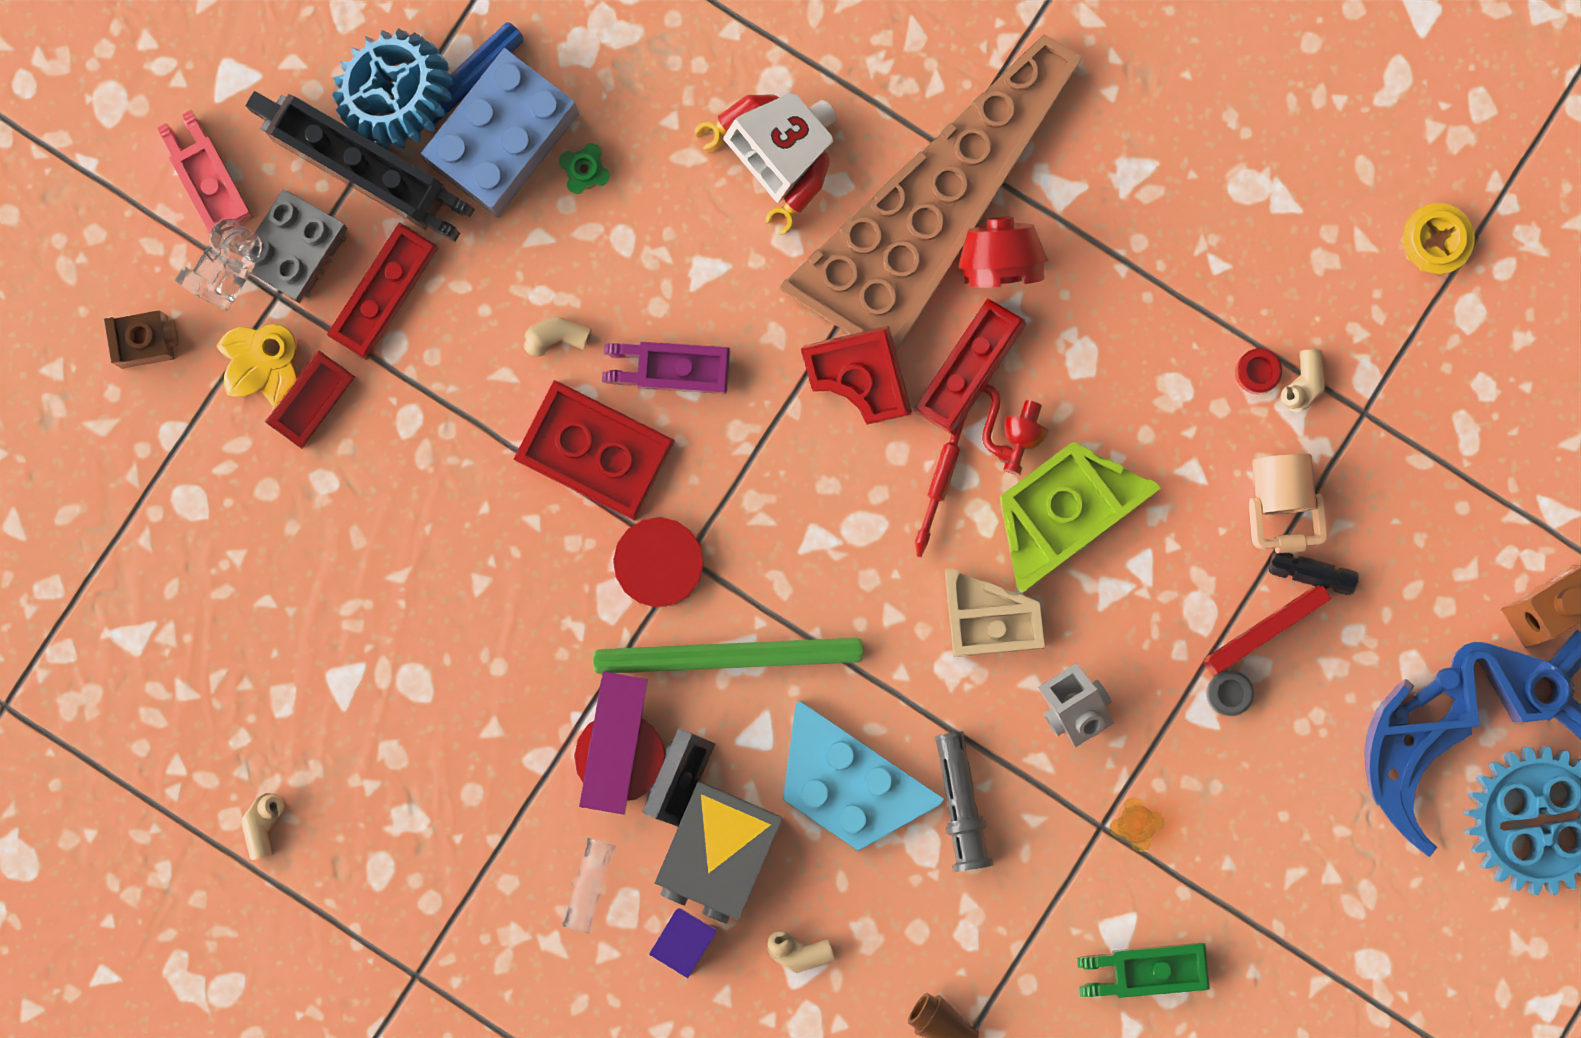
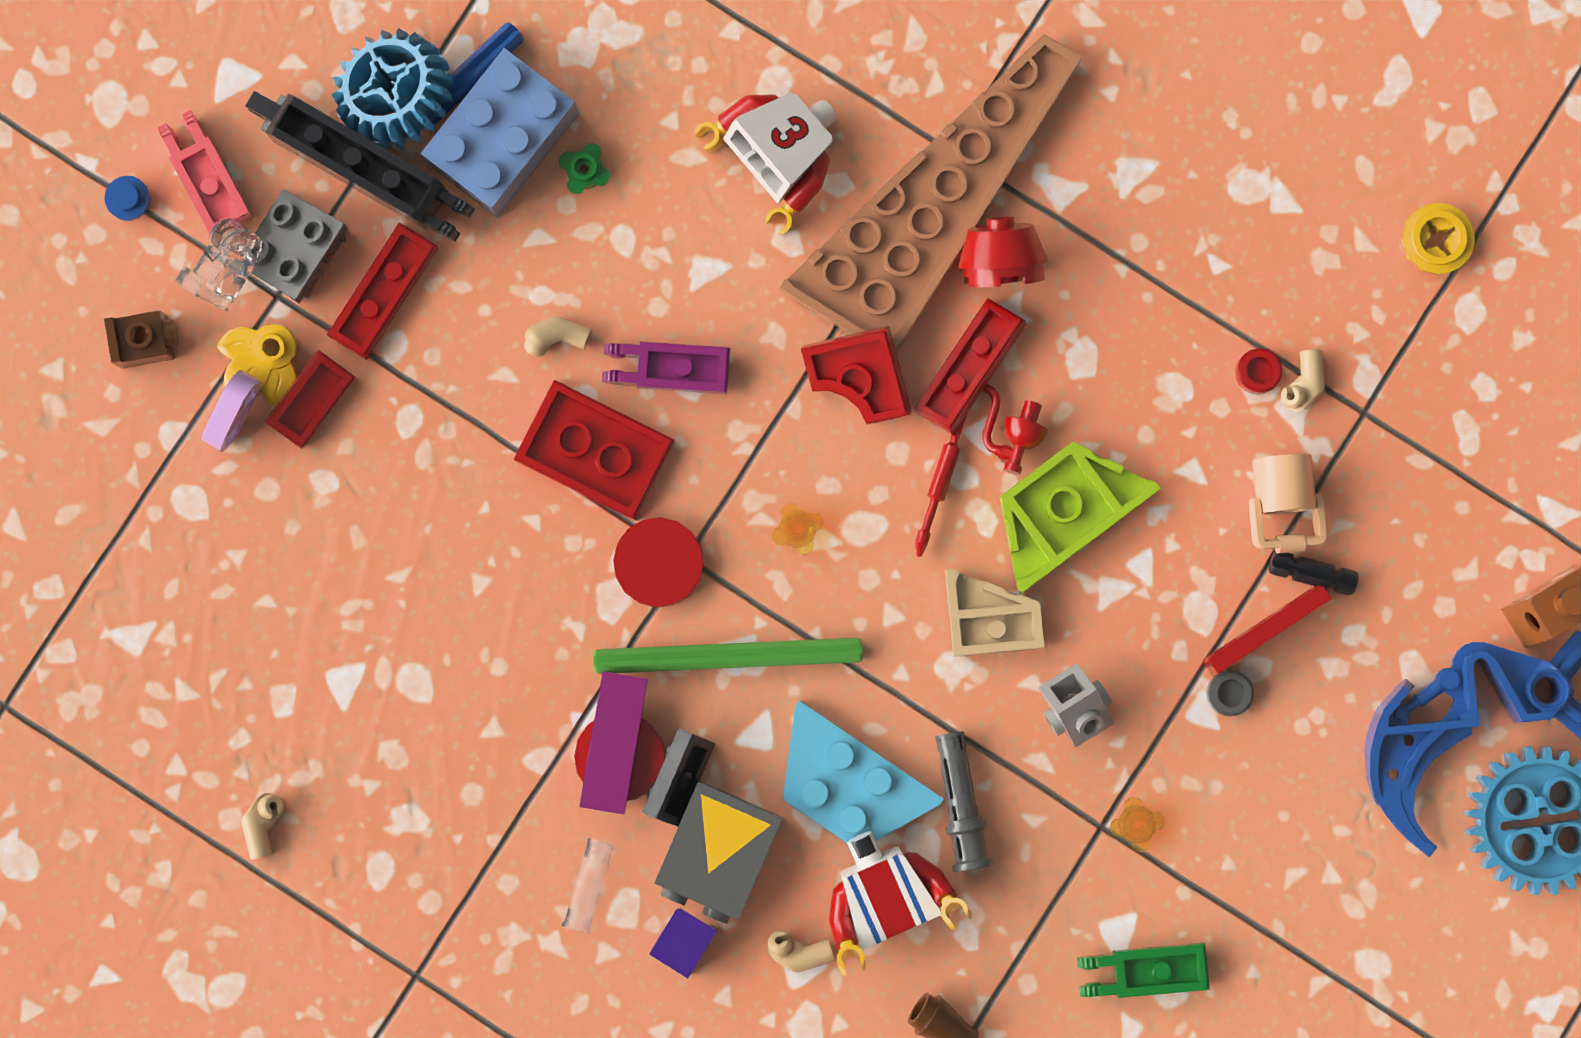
(127, 198): none -> blue plate
(231, 410): none -> lavender beam
(793, 516): none -> clear yellow plate
(886, 897): none -> torso

